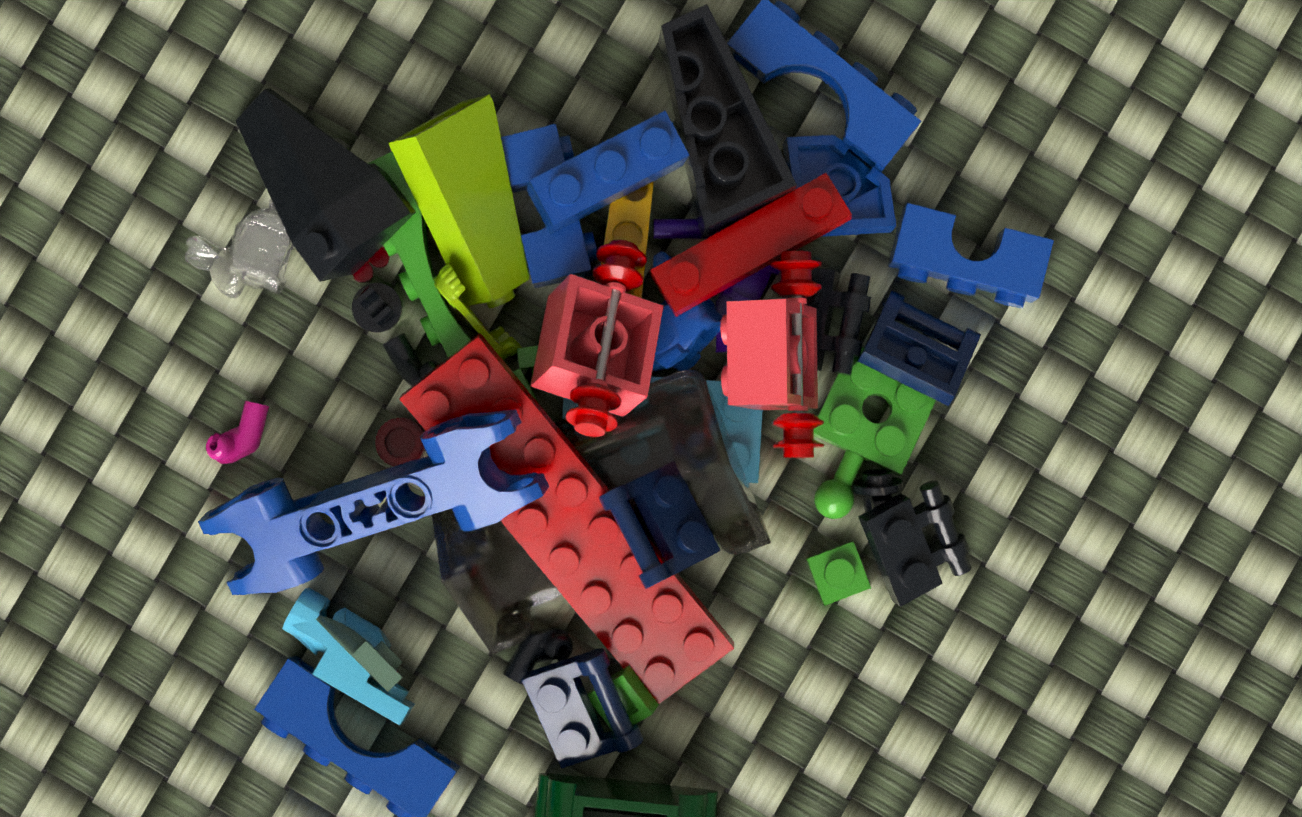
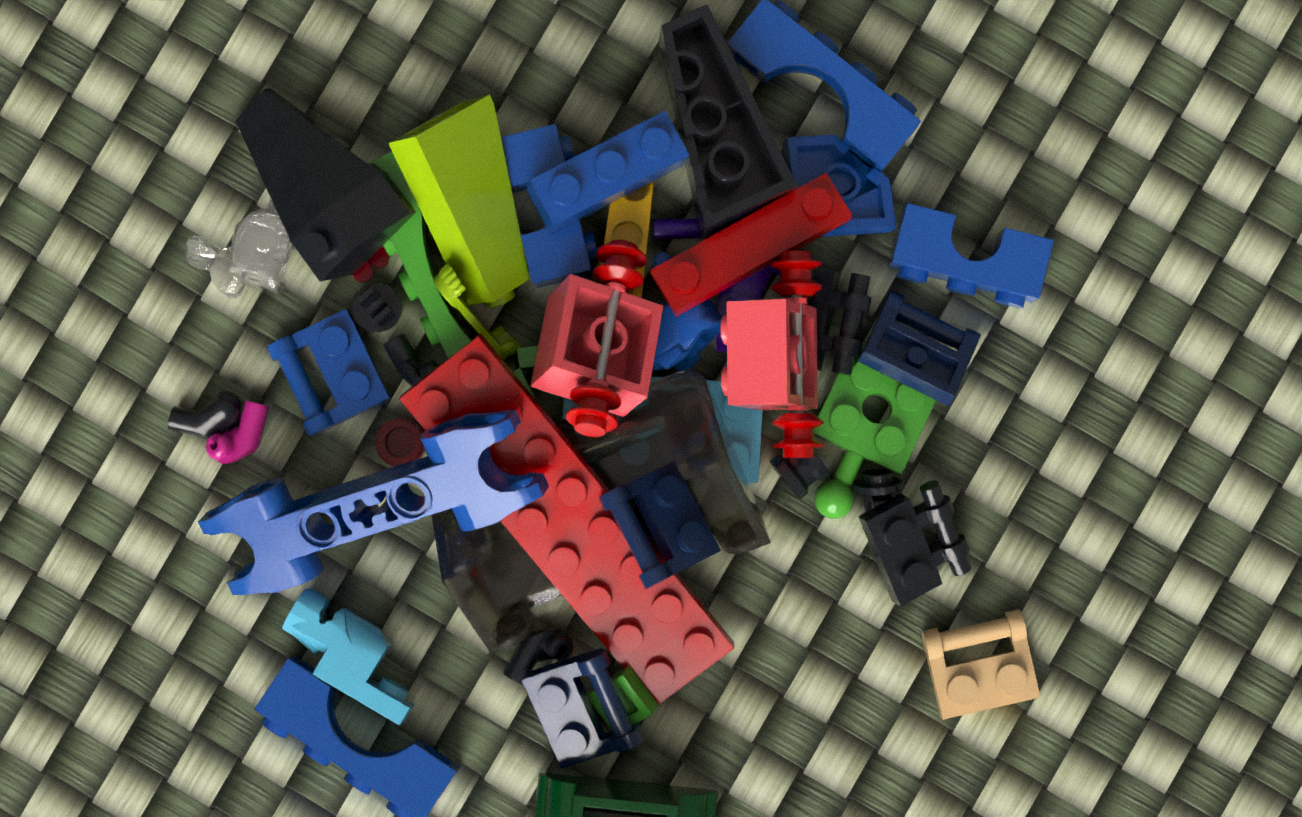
(212, 419): none -> black arm
(344, 365): none -> blue plate
(377, 661): sand green plate -> none
(800, 472): none -> black wheel
(838, 573): bright green plate -> none
(986, 680): none -> tan plate

